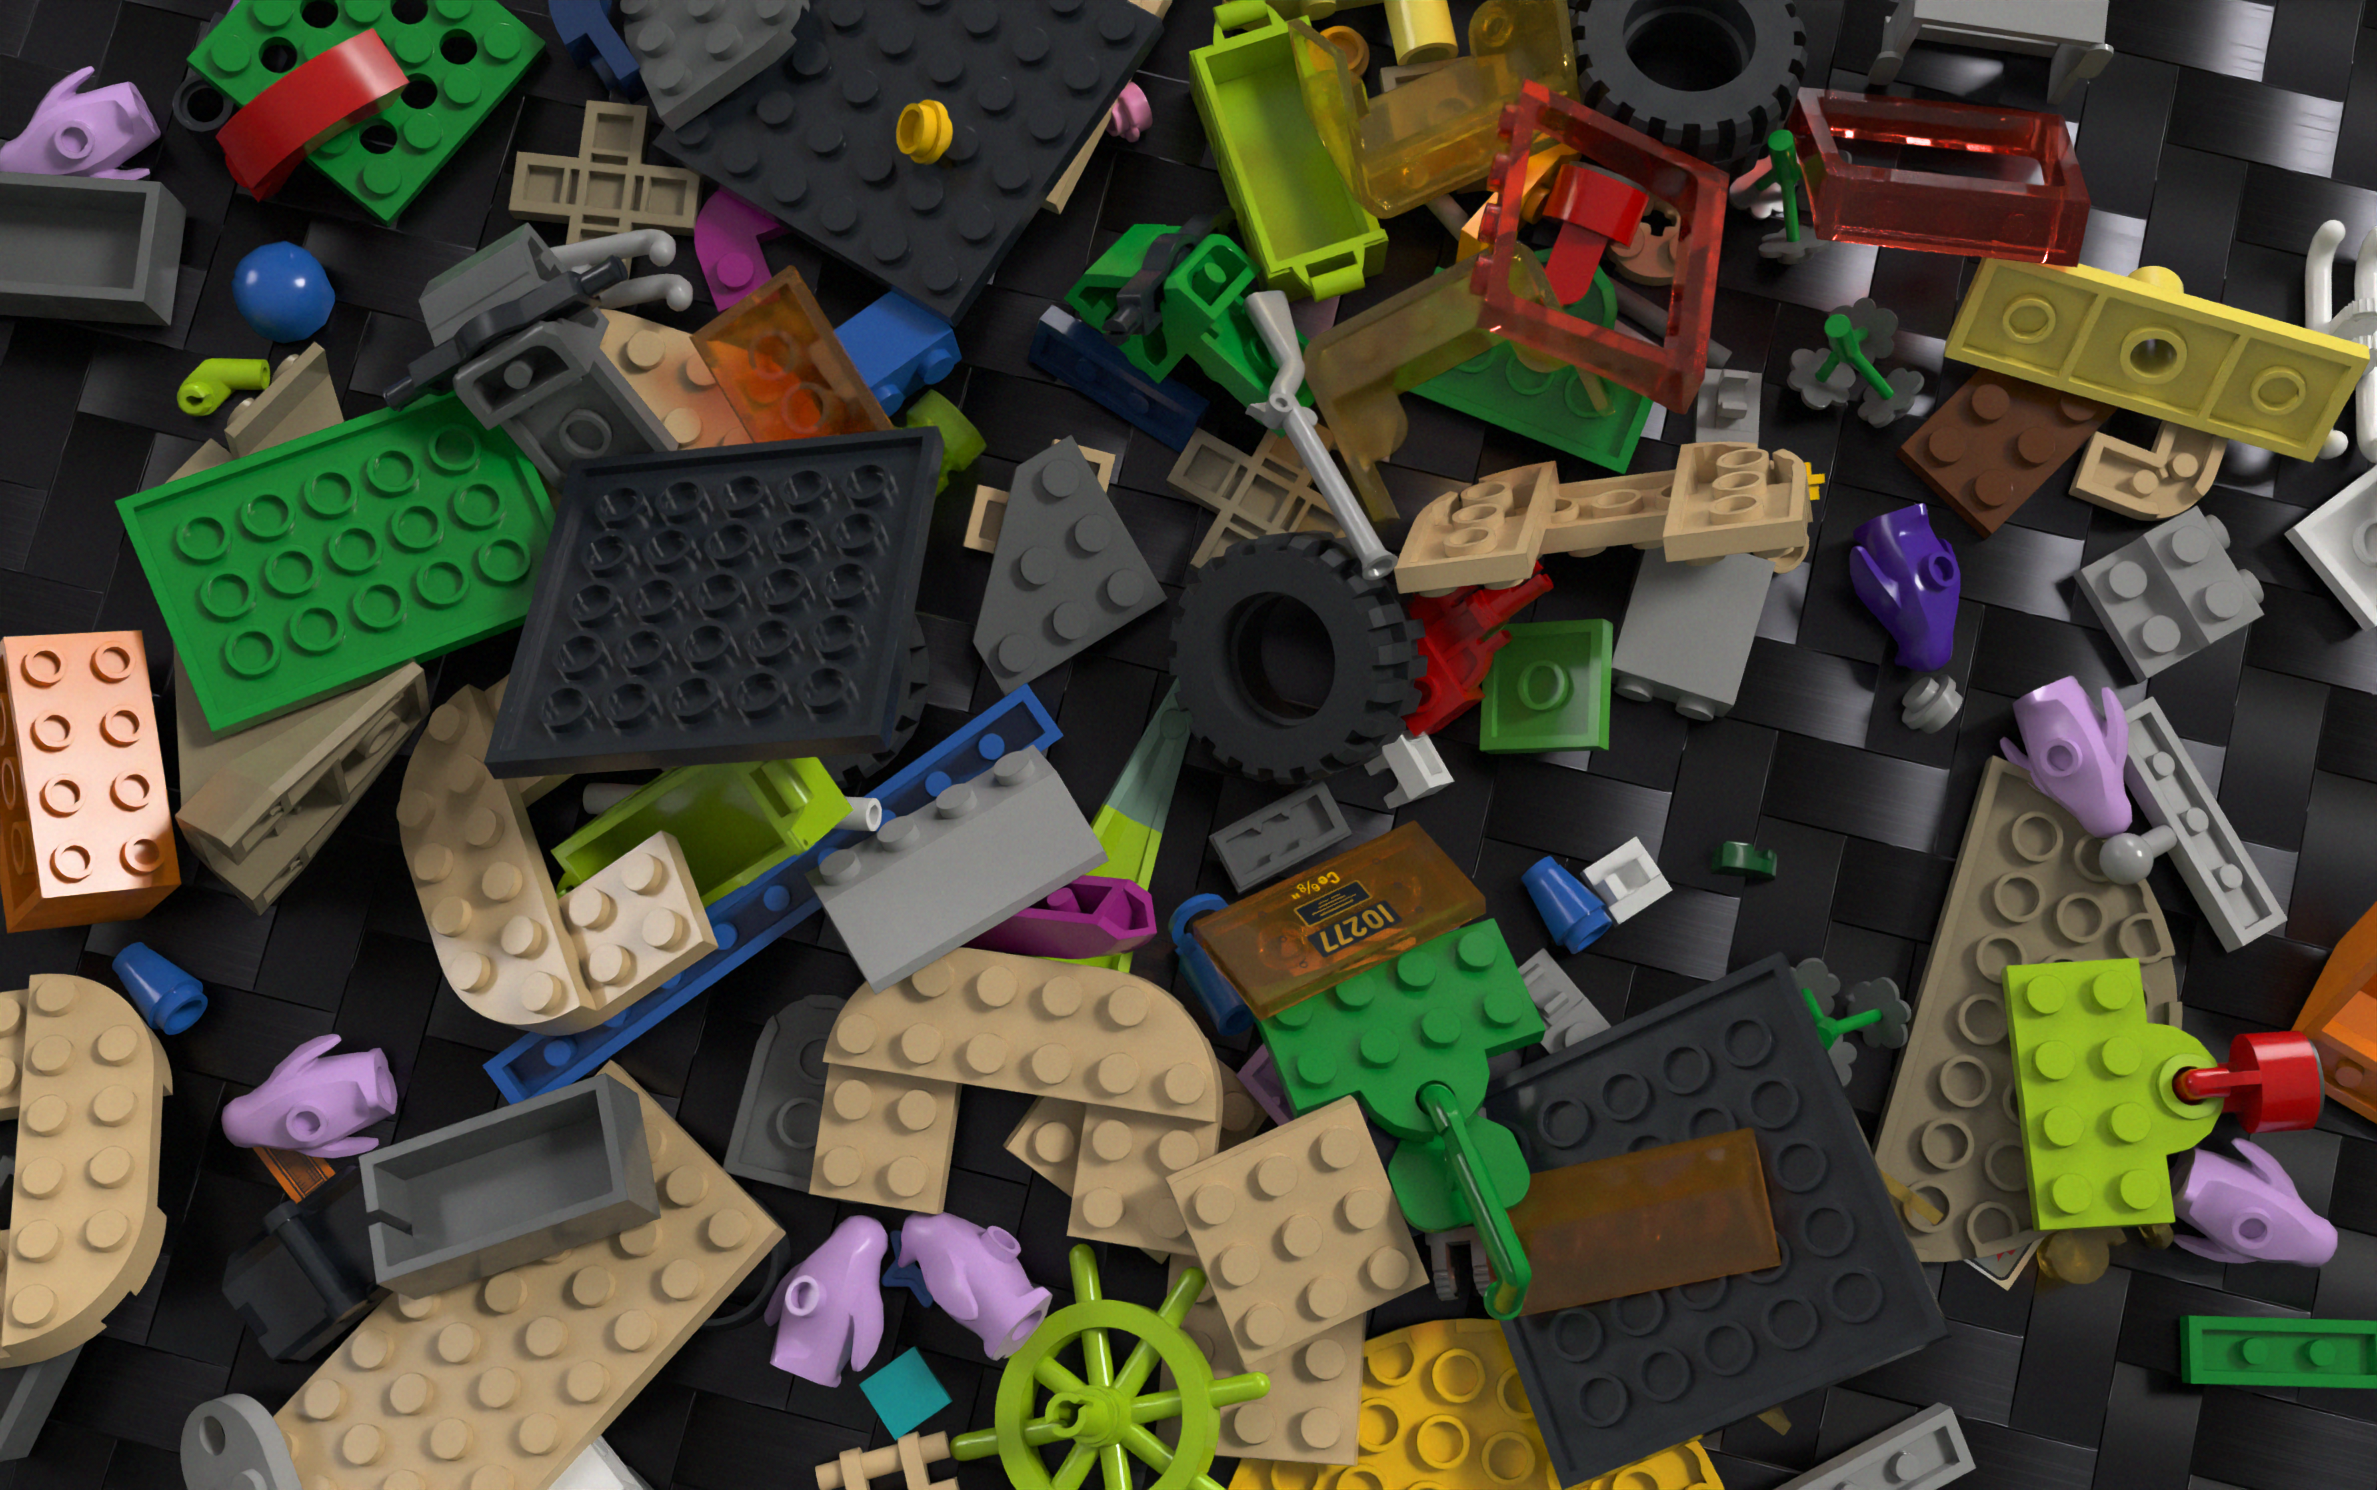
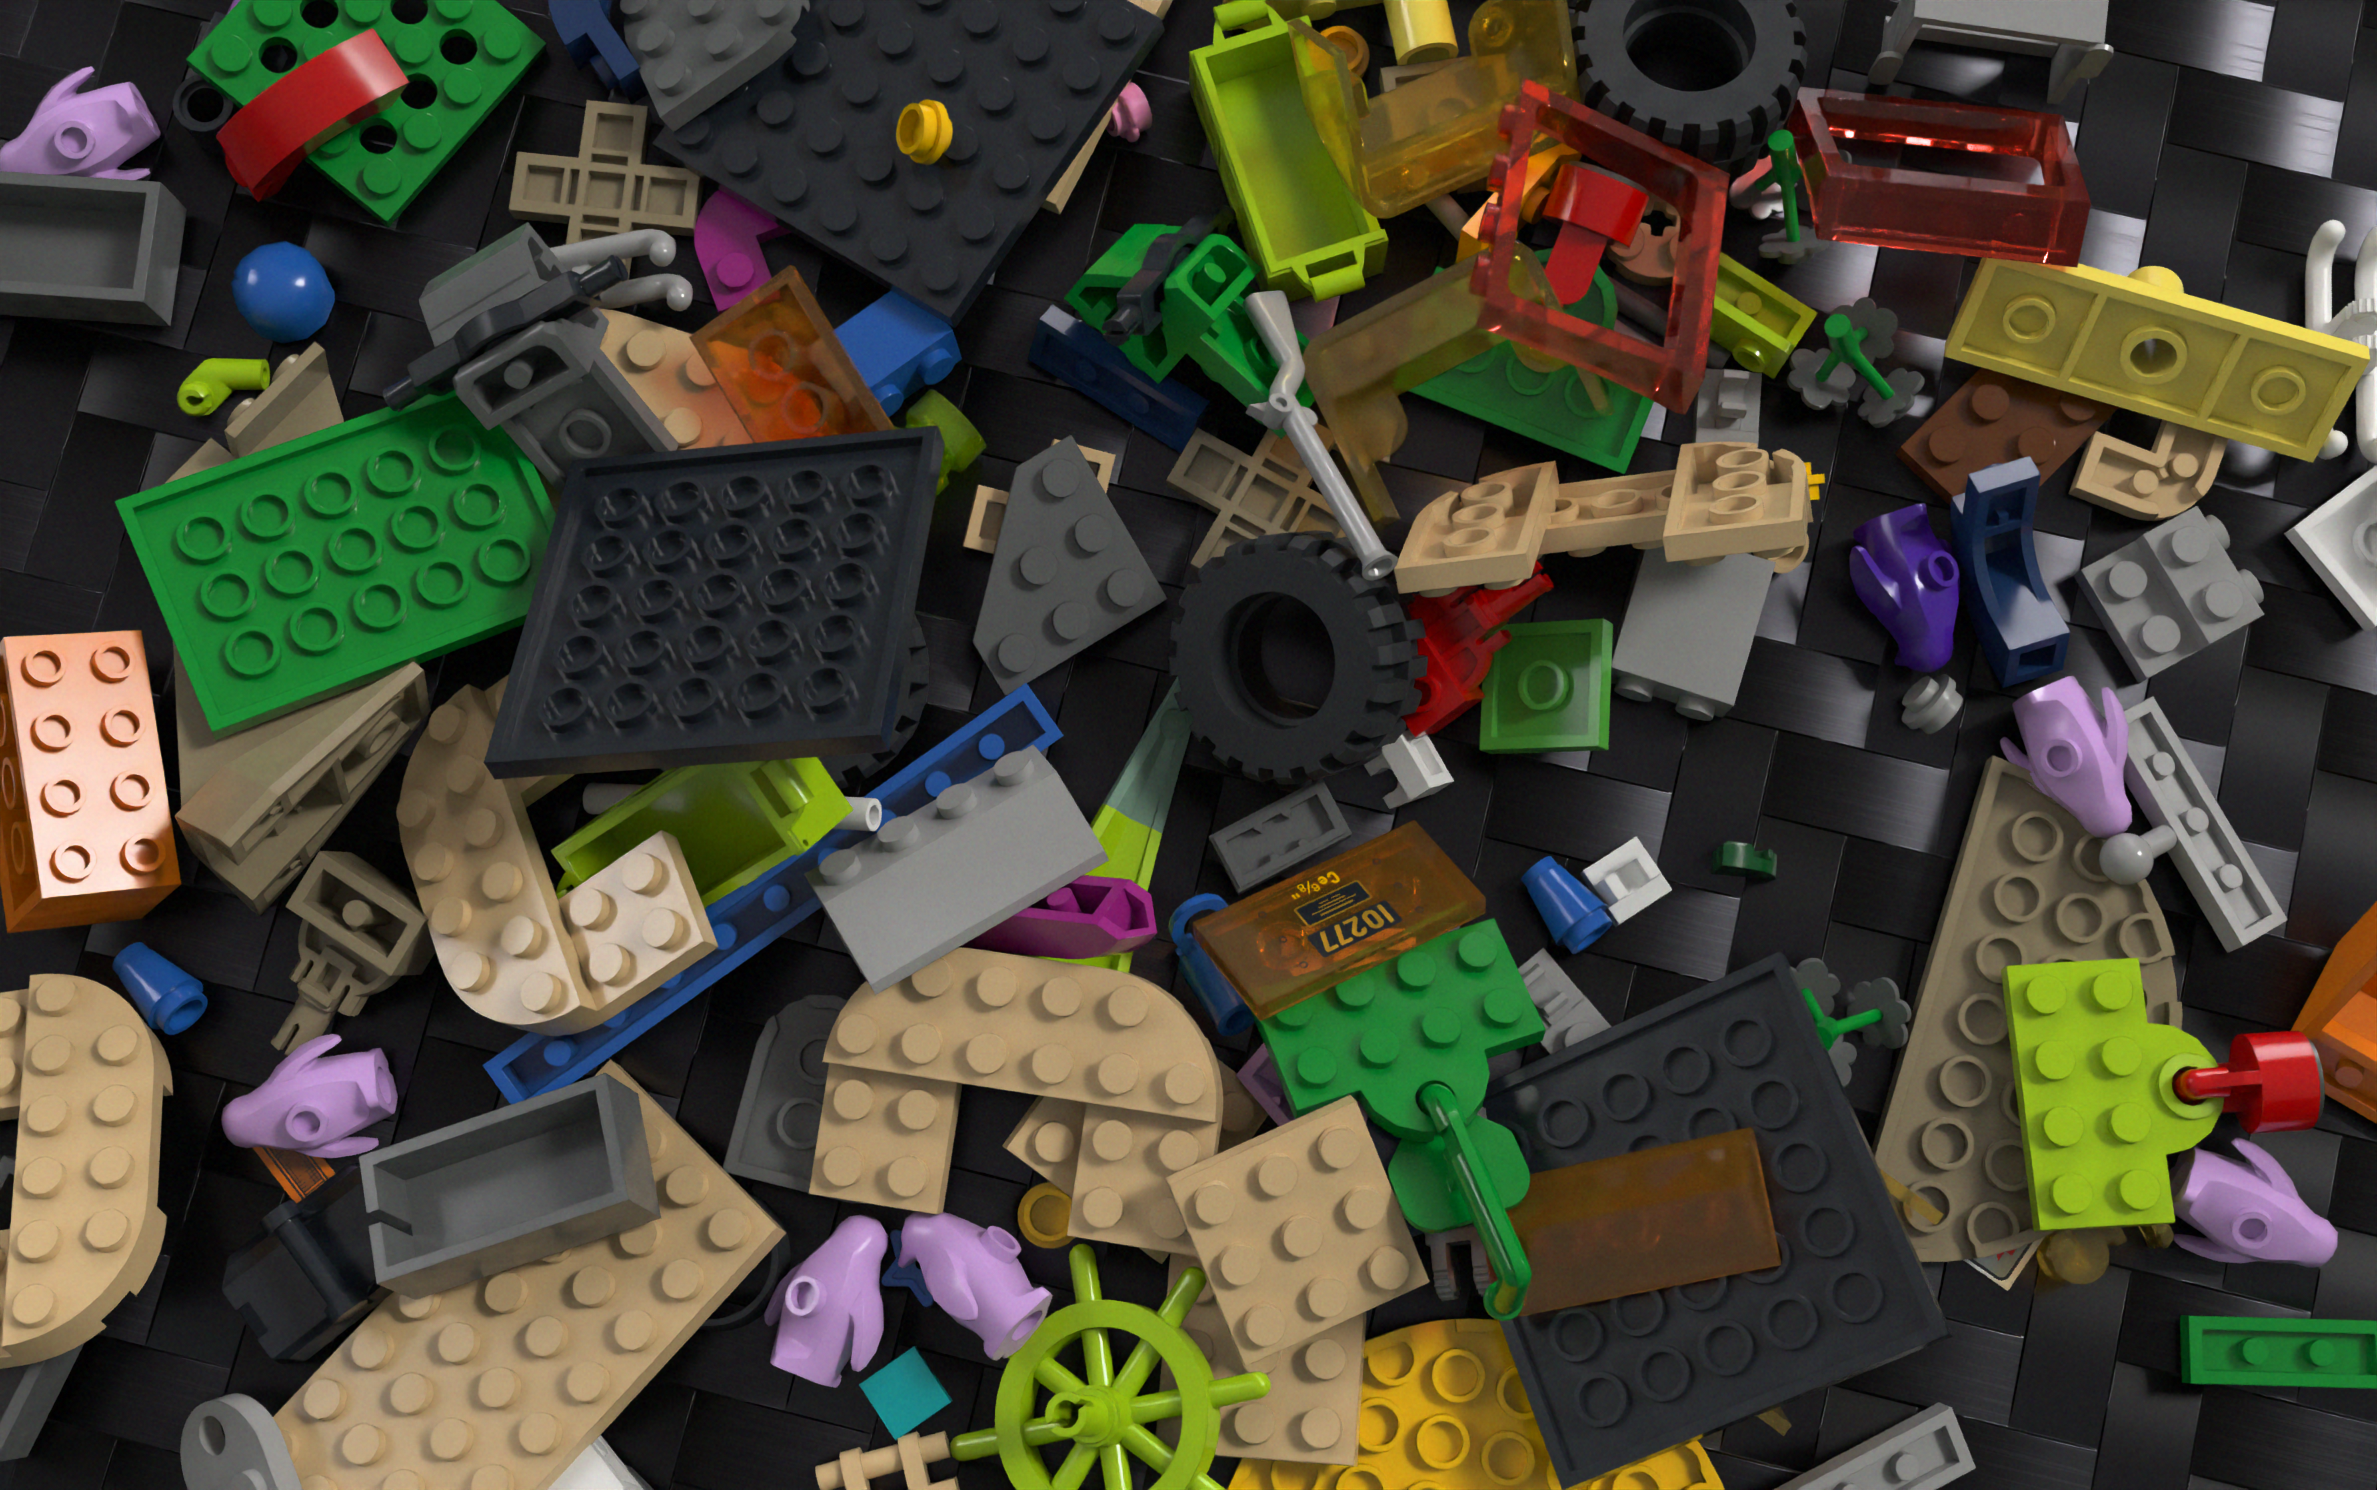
(352, 942): none -> dark tan brick
(1045, 1216): none -> yellow plate
(1756, 318): none -> lime bracket
(2001, 573): none -> dark blue arch

